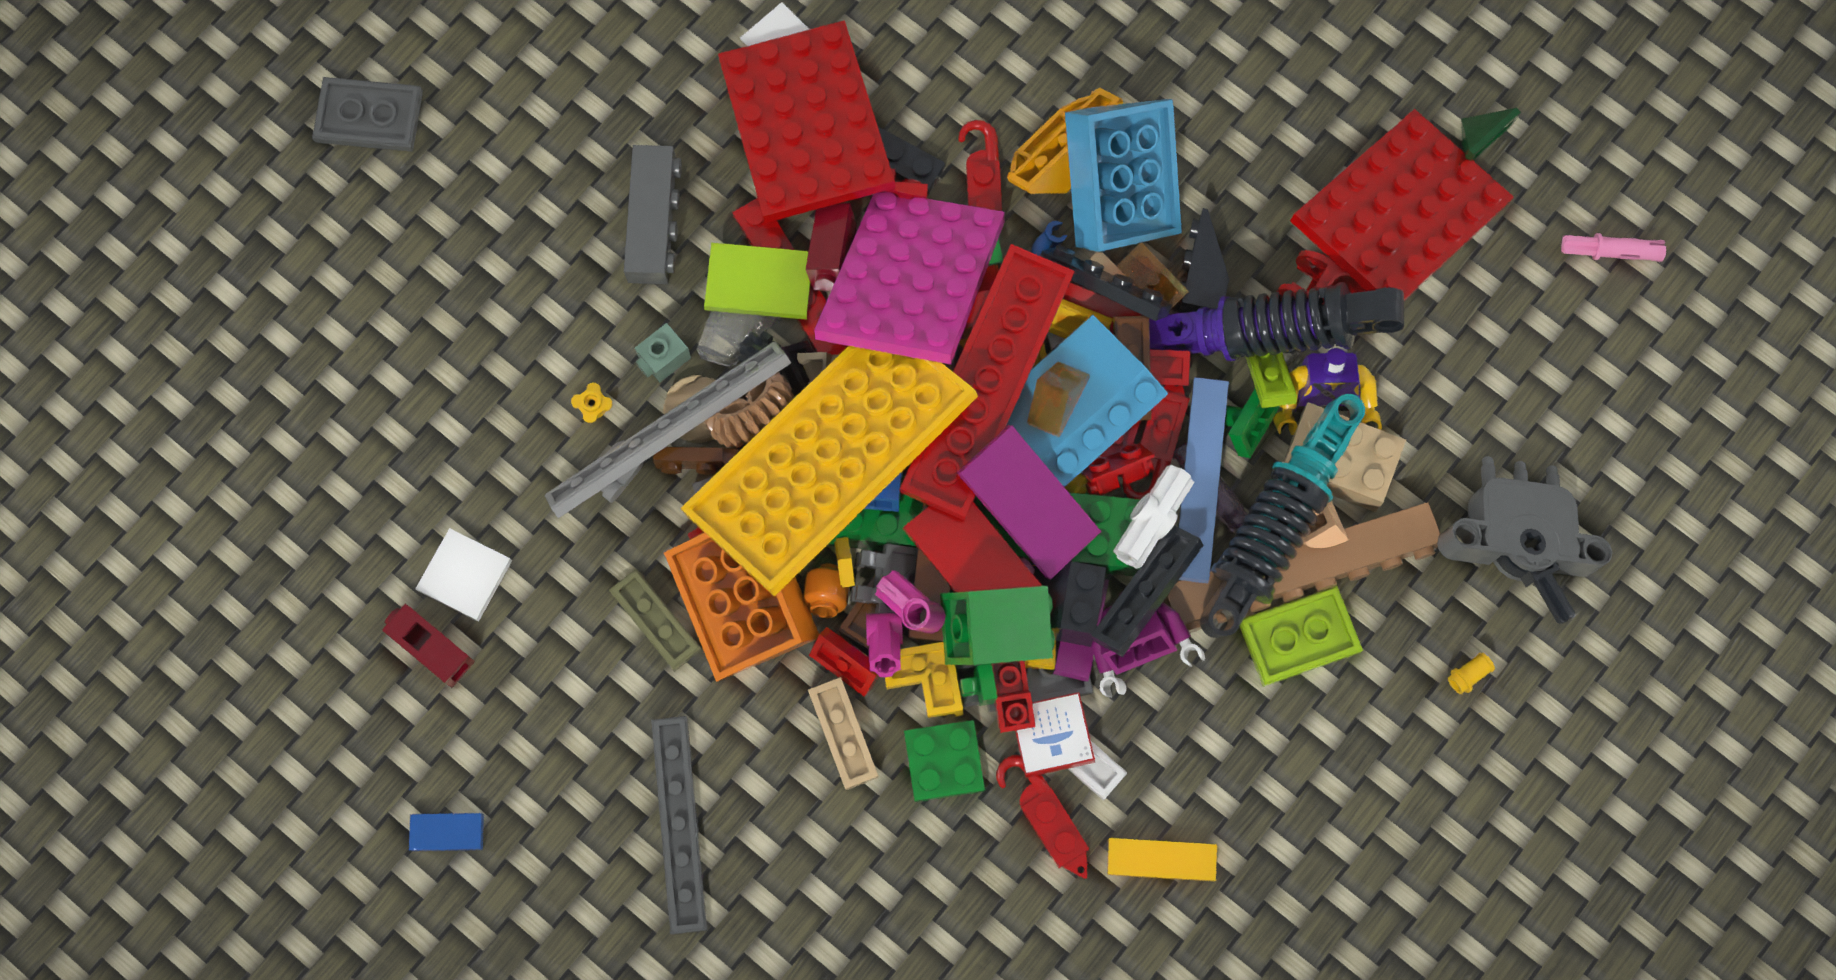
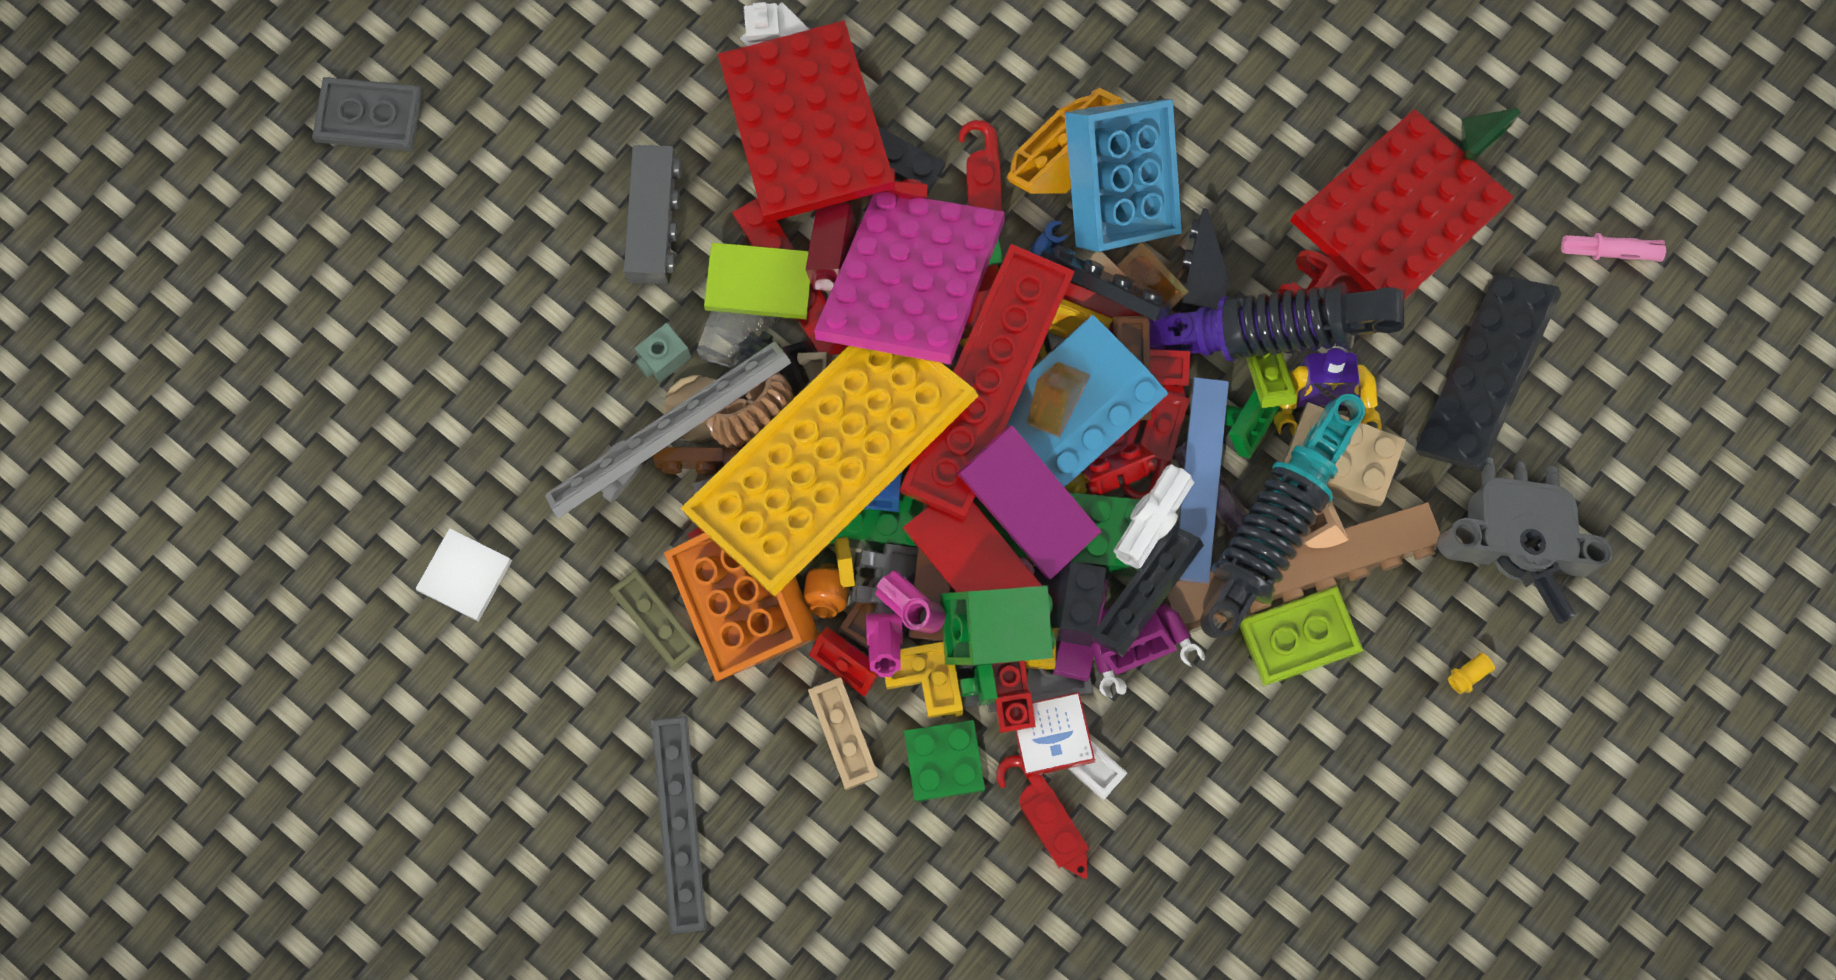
(427, 645): dark red brick -> none
(446, 832): blue tile -> none
(601, 405): yellow plate -> none
(761, 21): none -> white tile
(1161, 859): yellow tile -> none
(1488, 372): none -> black plate

